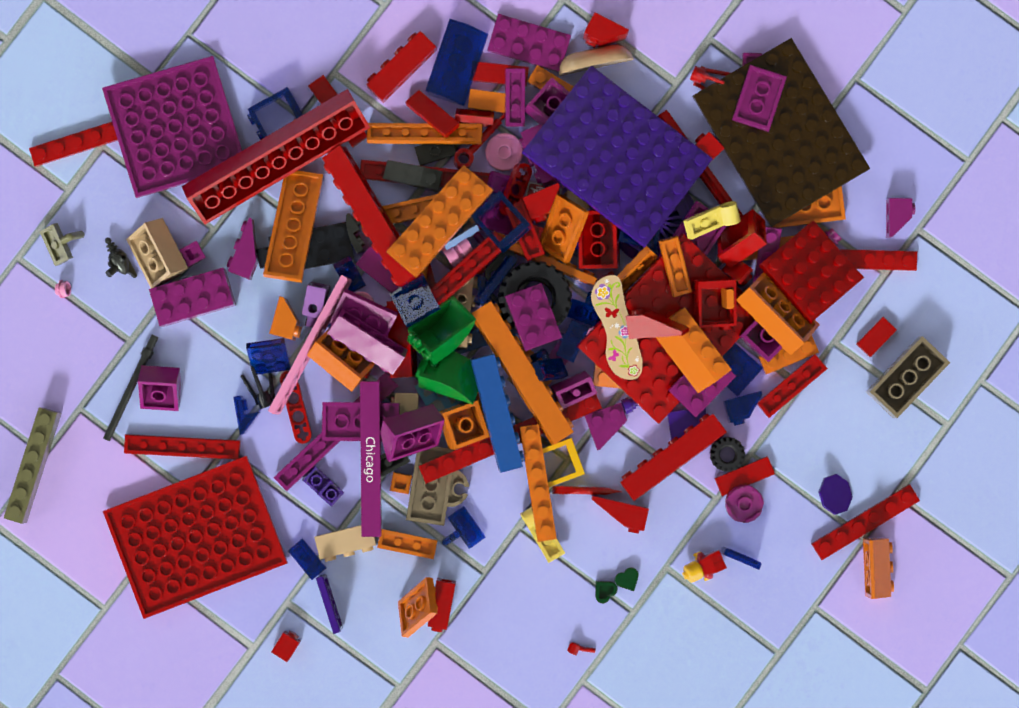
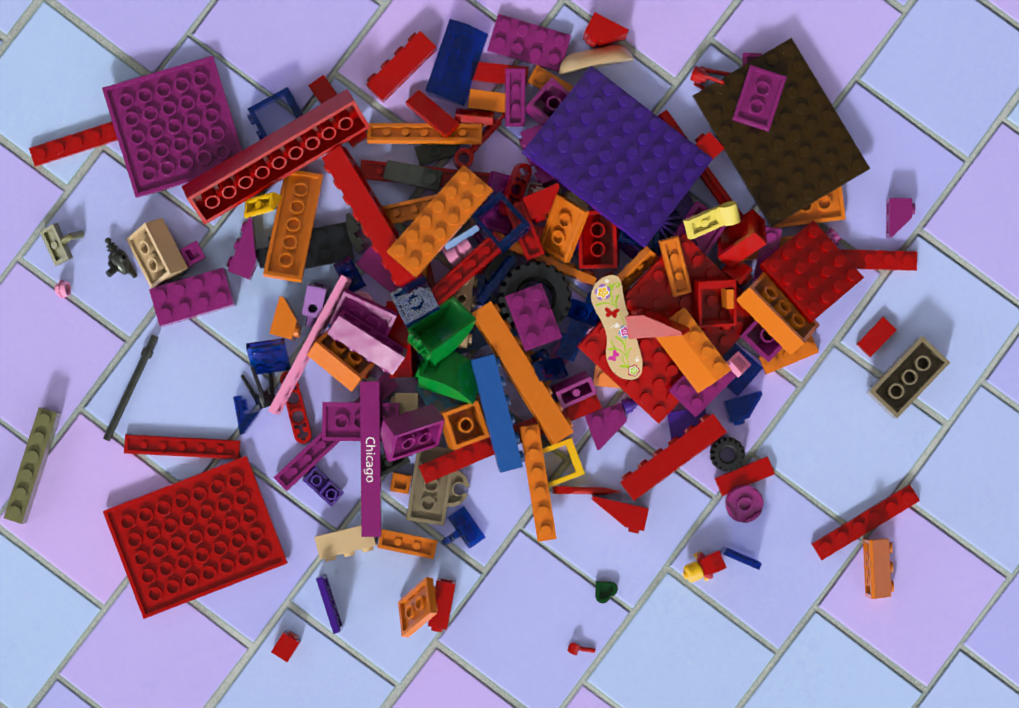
(159, 388): magenta slope -> none
(261, 204): none -> yellow slope
(307, 559): clear blue plate -> none
(503, 152): bright pink tile -> none
(551, 549): light yellow plate -> none
(627, 579): dark green tile -> none
(738, 364): none -> bright pink plate
(791, 386): red plate -> none
(835, 494): dark purple piece -> none

